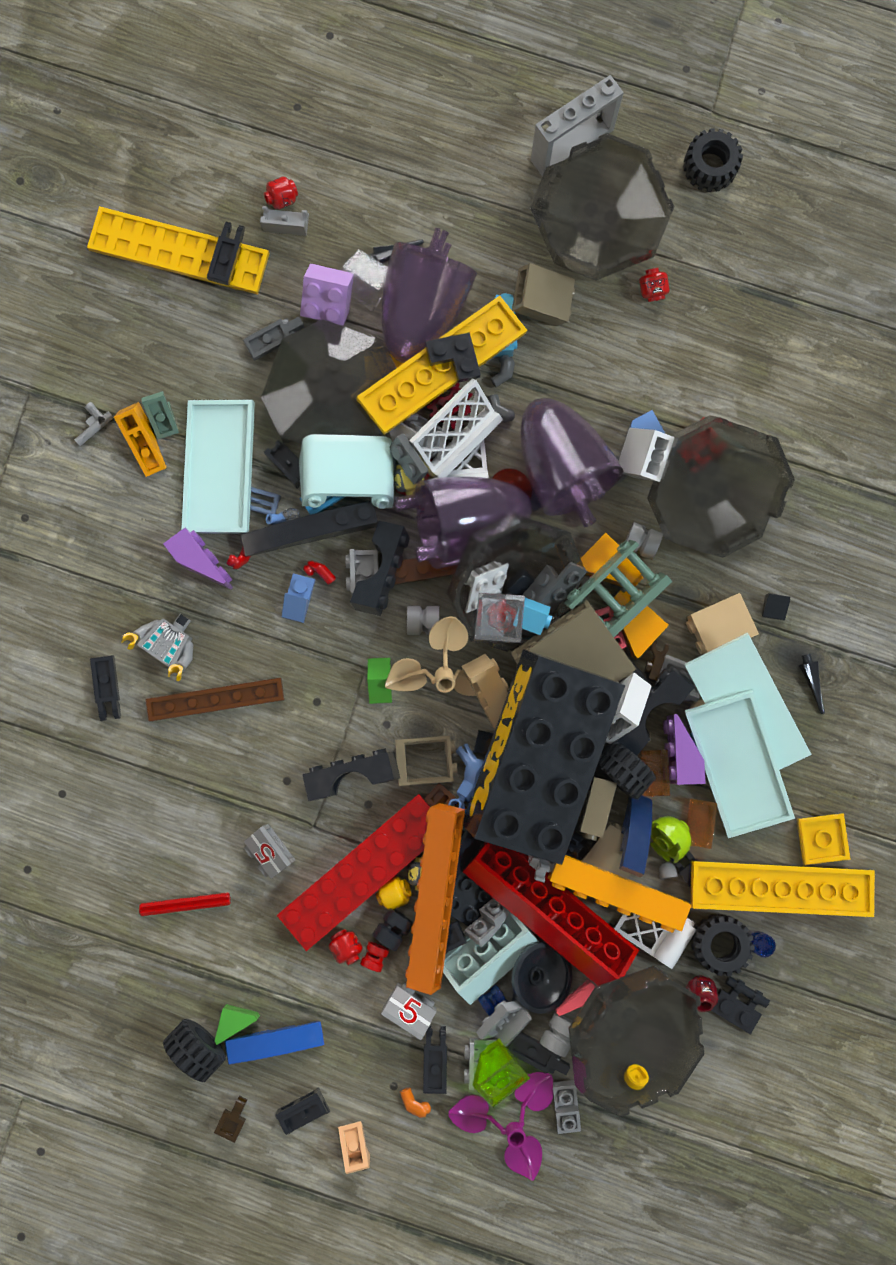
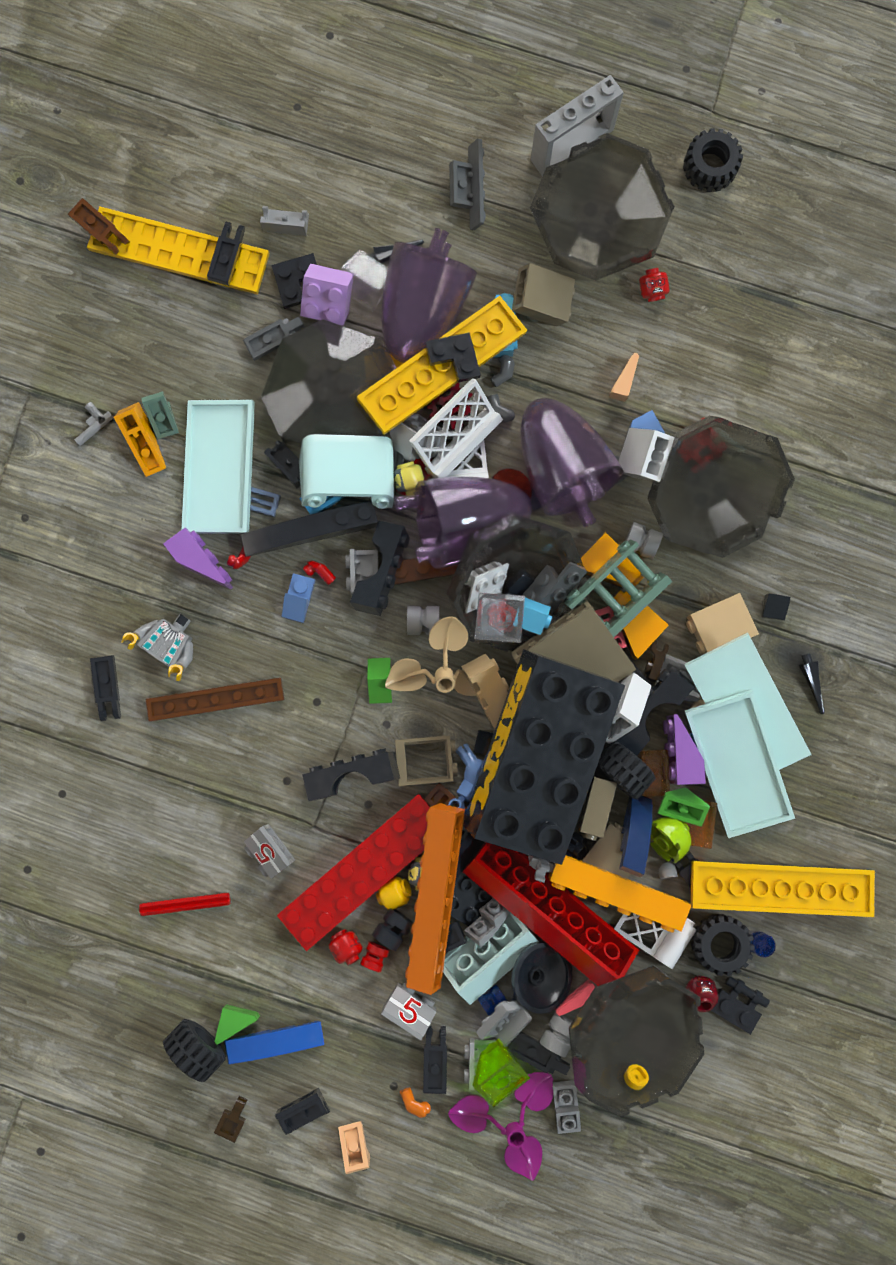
(96, 224): none -> reddish brown hinge
(280, 193): red head -> none
(288, 276): none -> black plate
(288, 514): arm -> none
(408, 459): dark grey plate -> none
(467, 184): none -> dark grey bracket
(623, 385): none -> light nougat slope
(684, 806): none -> bright green slope
(823, 839): yellow plate -> none

